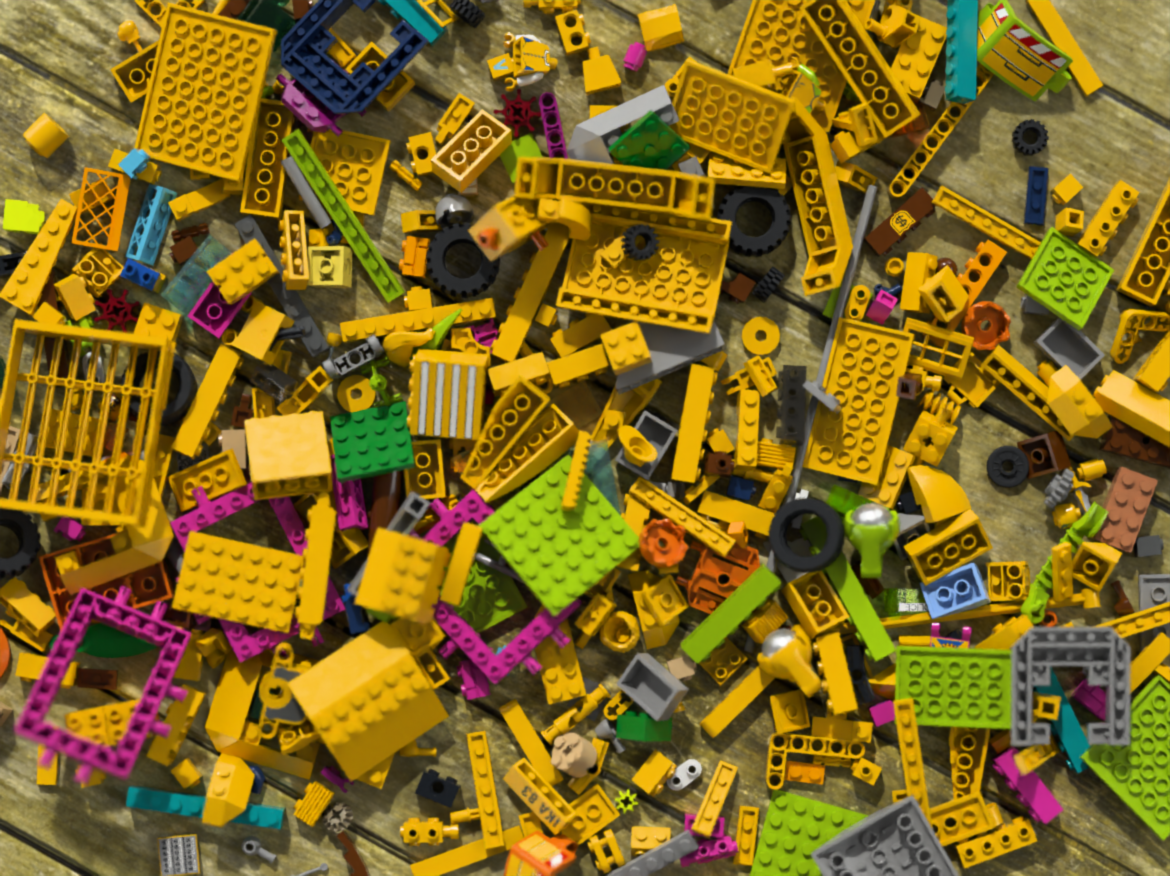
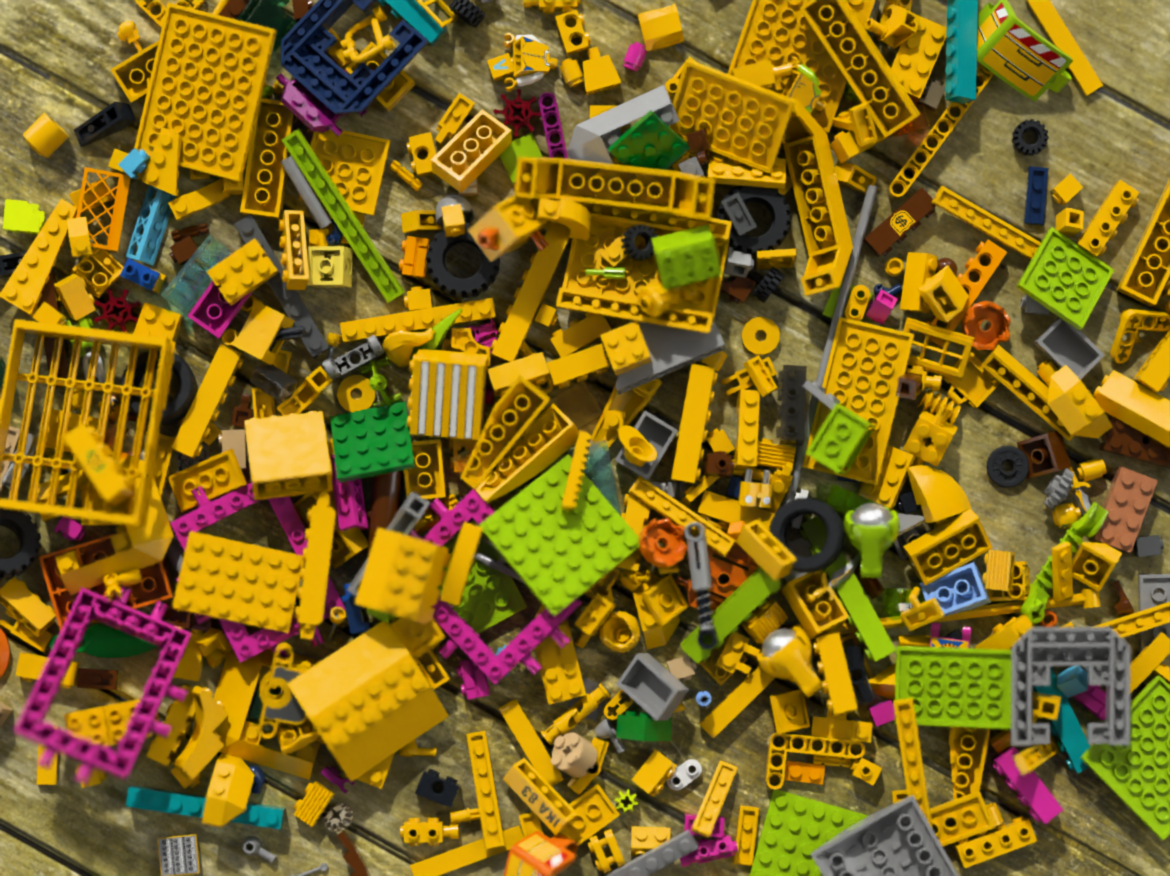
(79, 237): none -> yellow slope
(99, 464): none -> yellow brick
(105, 123): none -> black slope
(114, 582): none -> yellow bar
(163, 164): none -> yellow wing
(204, 740): none -> yellow arch
(335, 619): none -> yellow hinge
(382, 42): none -> yellow bar
(453, 220): none -> yellow brick
(571, 72): none -> yellow brick
(608, 272): none -> lime axle
(632, 579): none -> yellow piece
(655, 299): none -> yellow animal
(686, 256): none -> lime container
(699, 143): none -> reddish brown plate
(701, 582): none -> piece
(706, 702): none -> light blue pin
(732, 652): none -> yellow plate
(738, 214): none -> dark grey plate
(738, 263): none -> light grey brick
(755, 493): none -> yellow piece
(766, 550): none -> yellow brick
(778, 258): none -> yellow plate
(837, 577): none -> piece
(840, 439): none -> lime container
(920, 613): none -> yellow plate
(999, 570): none -> yellow brick
(1072, 681): none -> medium azure brick

